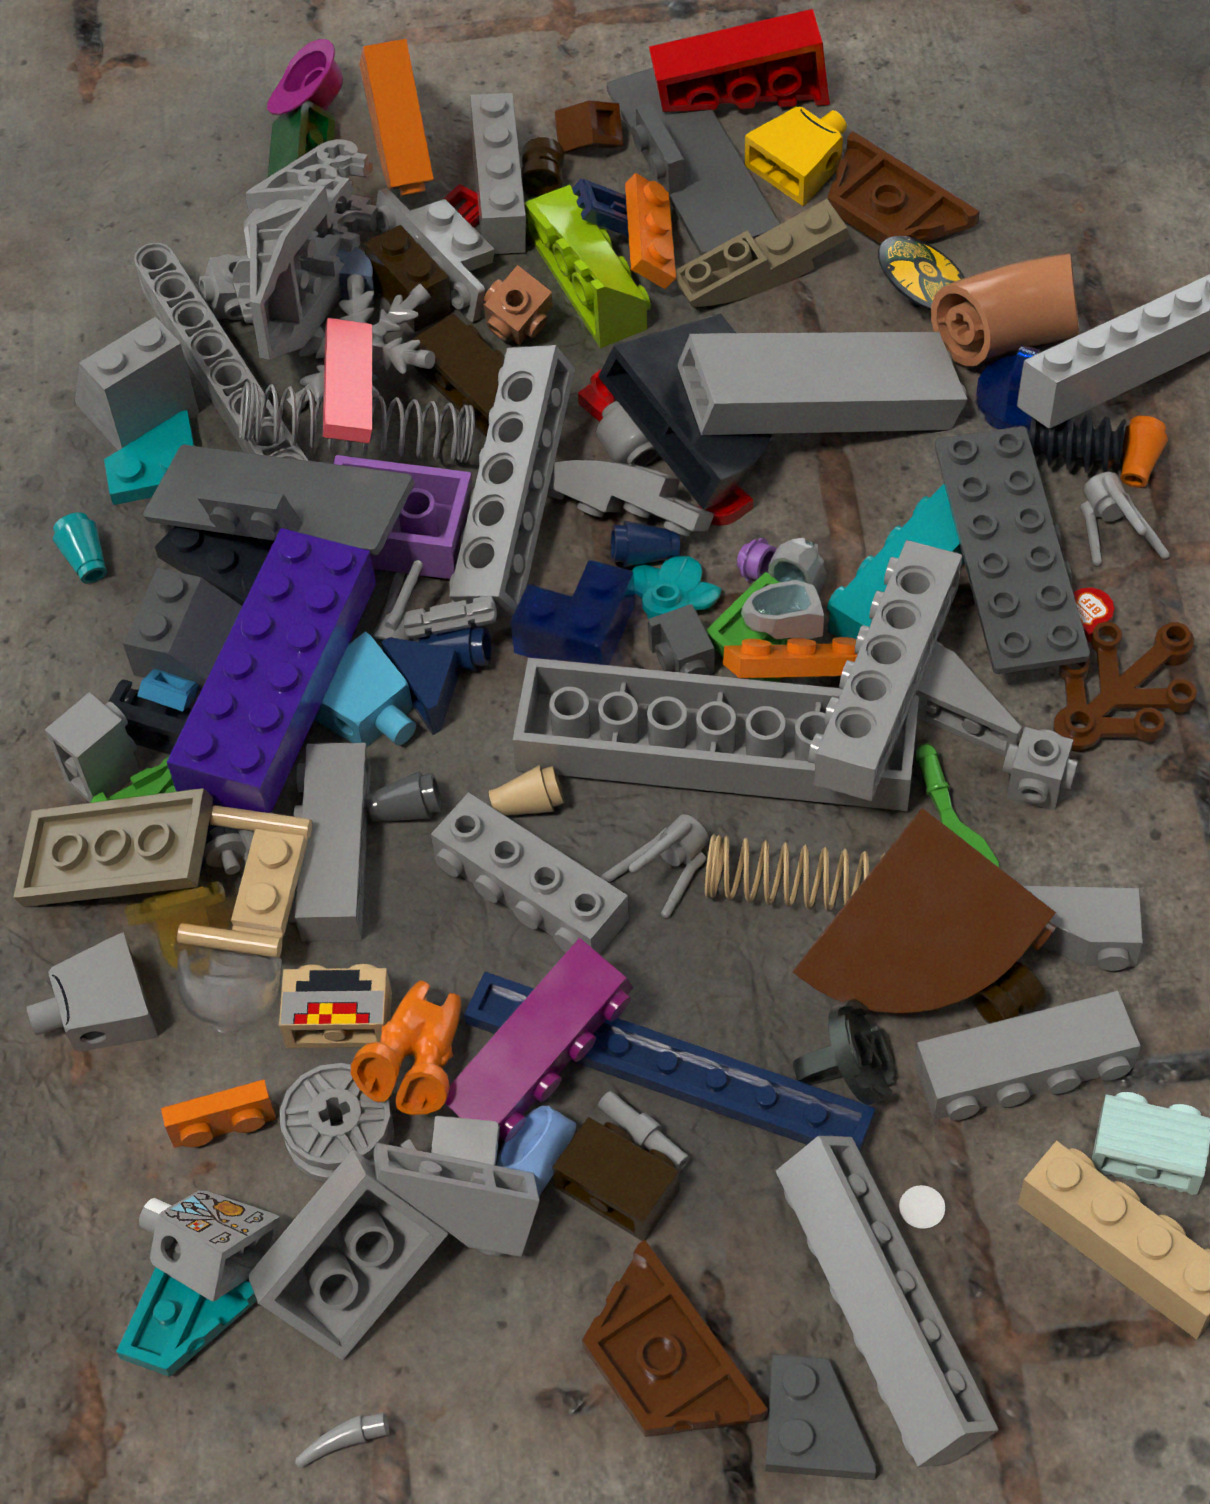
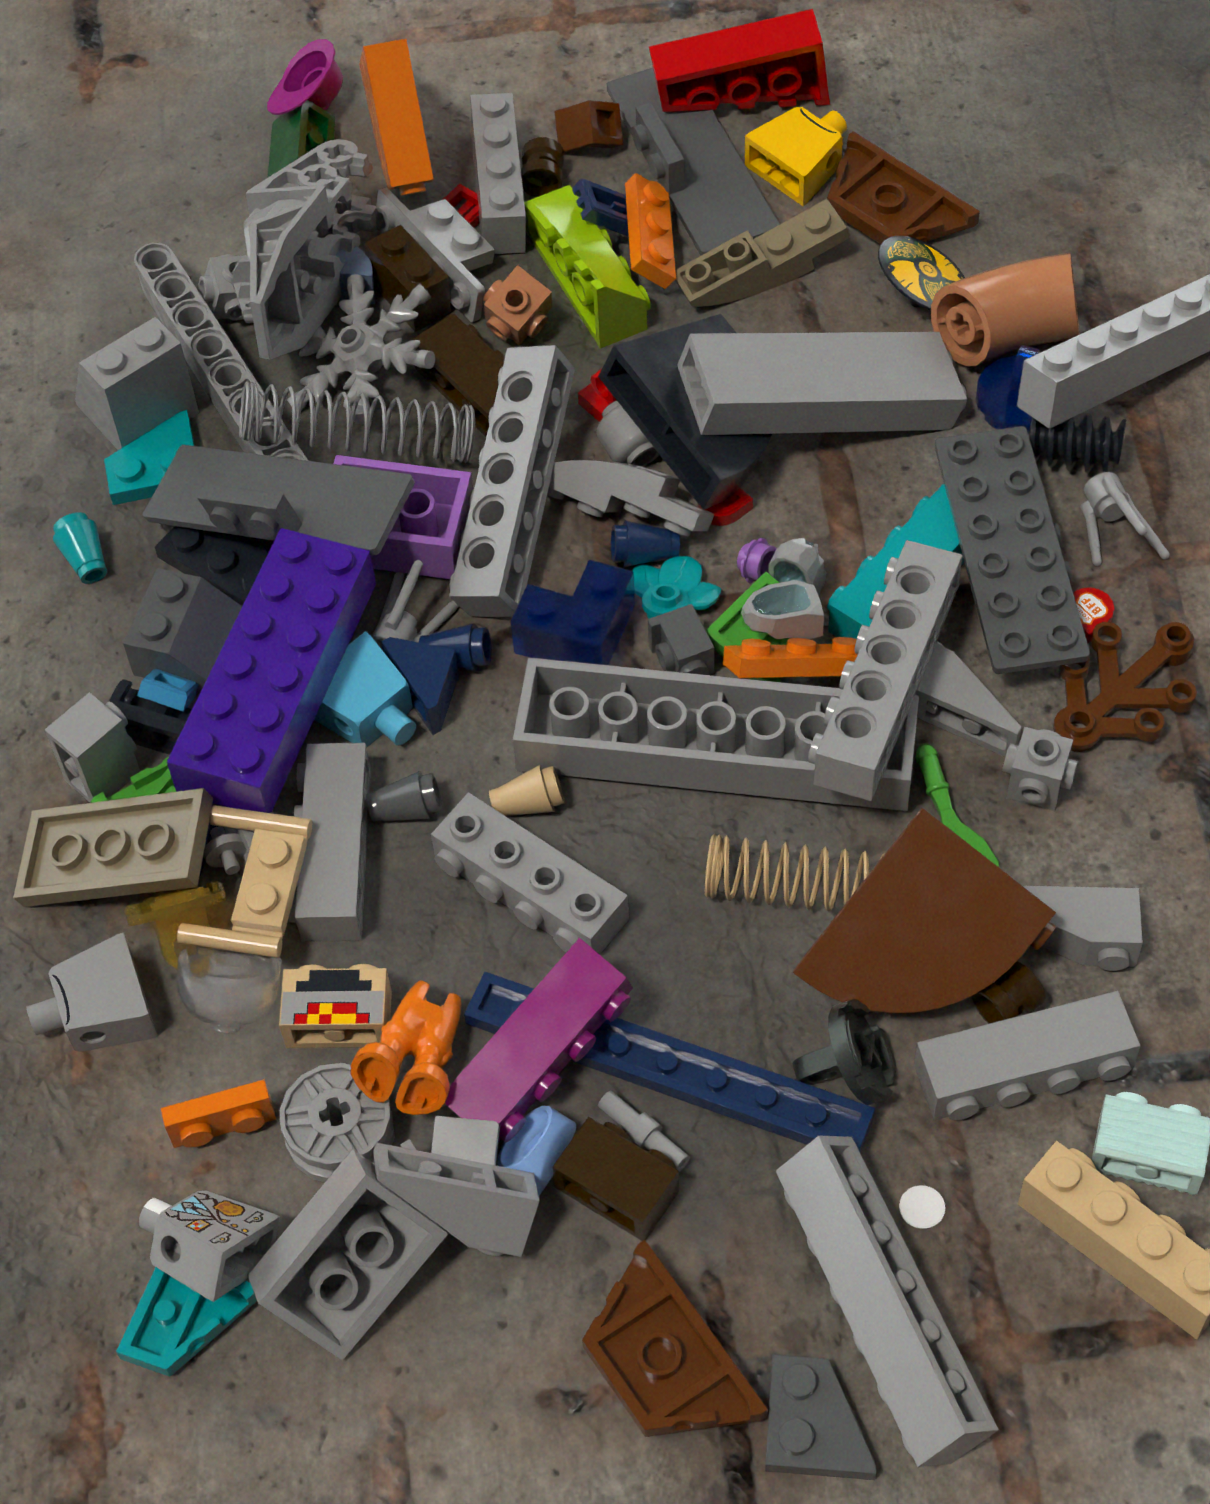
(348, 381): coral tile -> none
(348, 1433): light grey helmet -> none
(450, 617): light grey axle -> none
(676, 845): light grey plant -> none
(1142, 447): orange cone -> none

